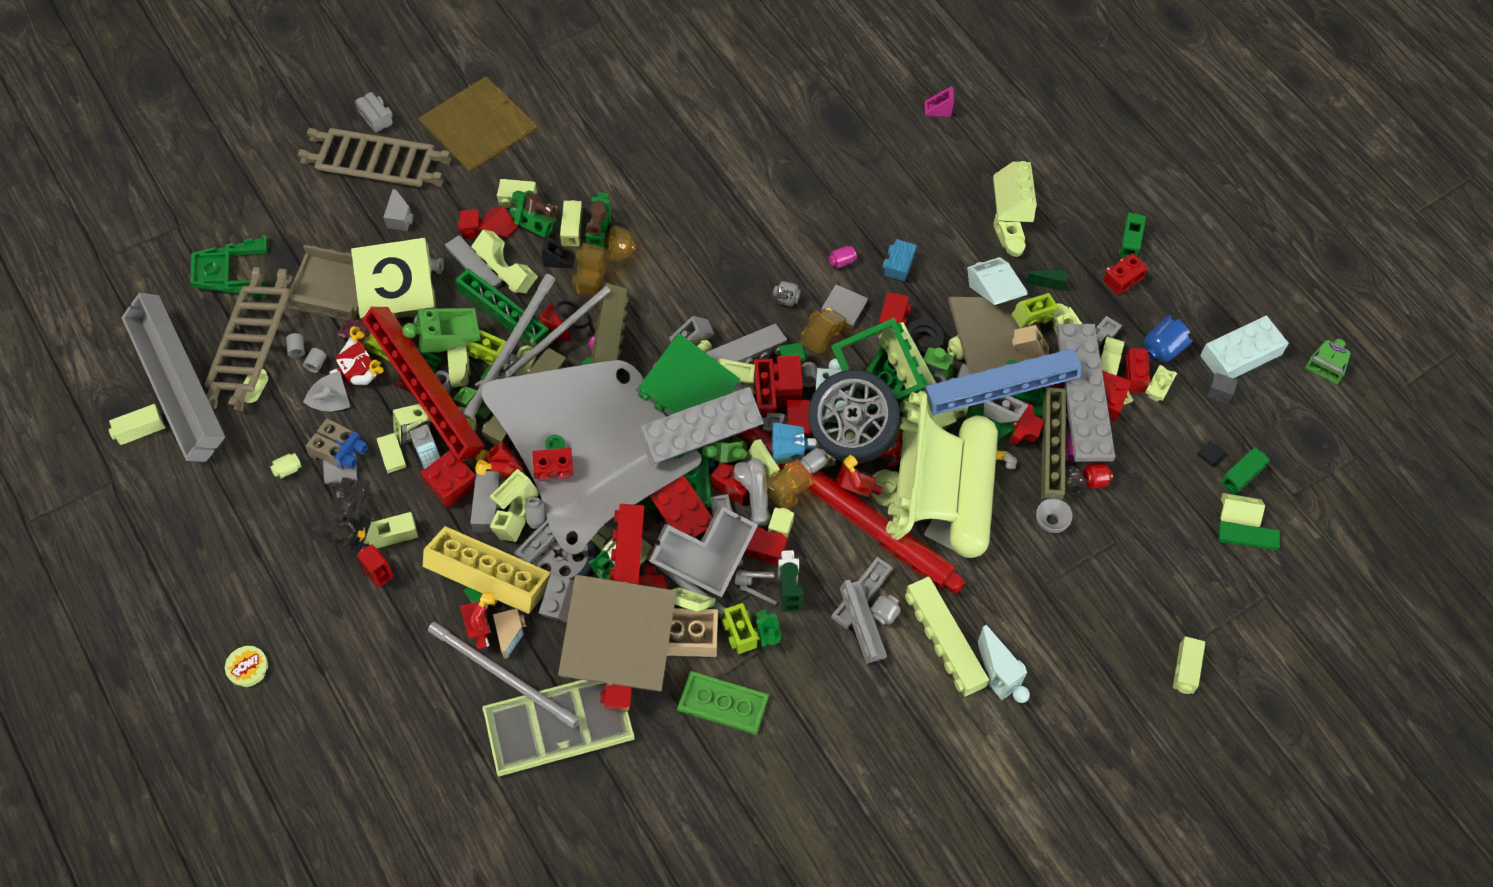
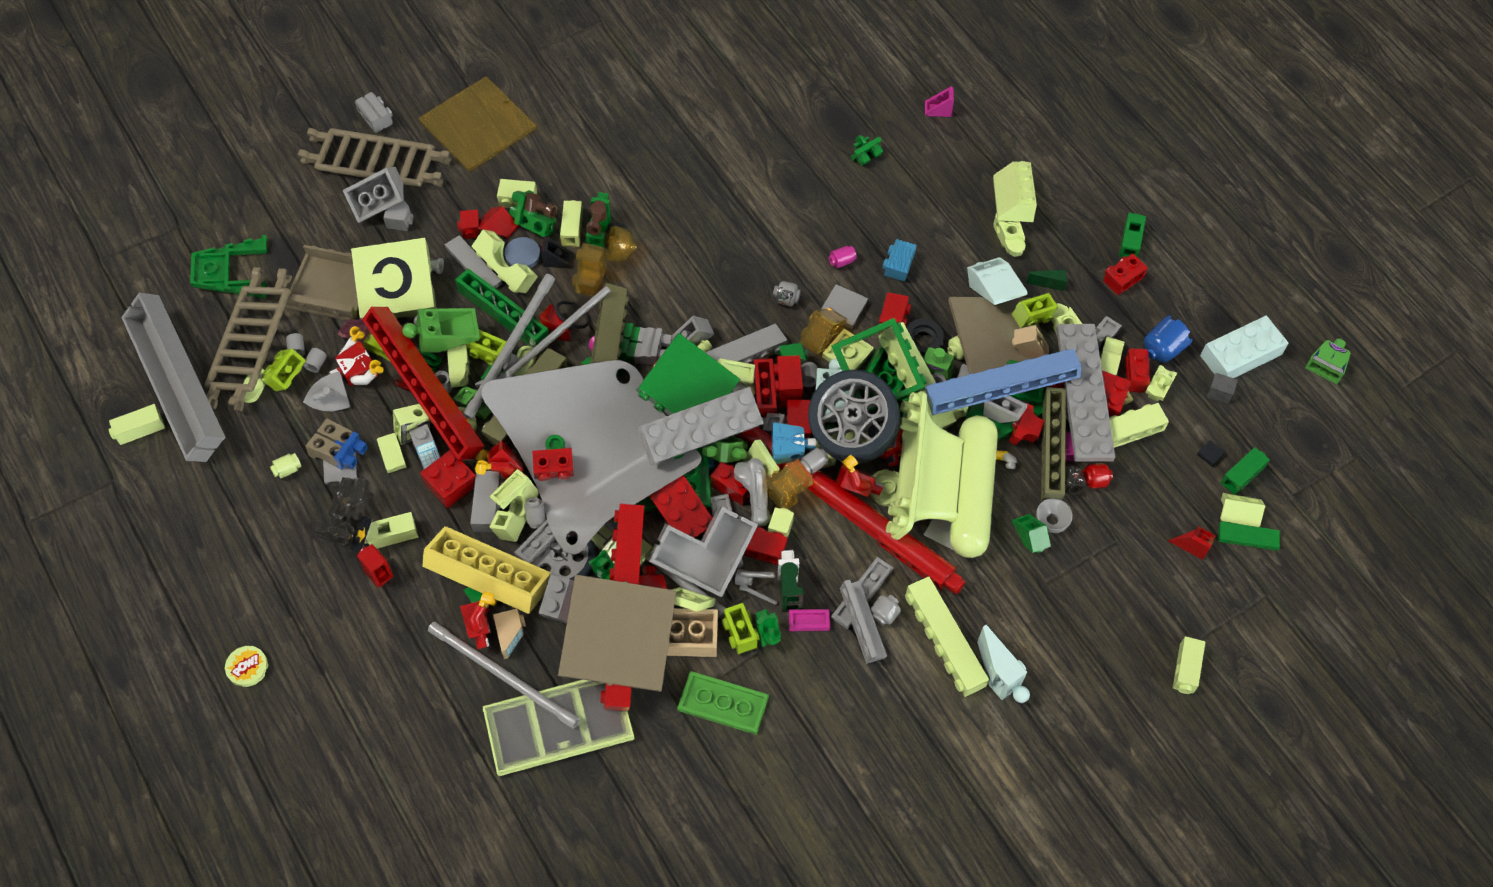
(283, 370): none -> lime brick
(375, 193): none -> light grey slope
(522, 251): none -> sand blue tile
(643, 344): none -> light grey hips
(809, 620): none -> dark pink tile
(854, 354): none -> yellowish green tile
(864, 147): none -> green hips
(1032, 533): none -> green slope
(1137, 424): none -> yellowish green brick
(1195, 542): none -> red slope

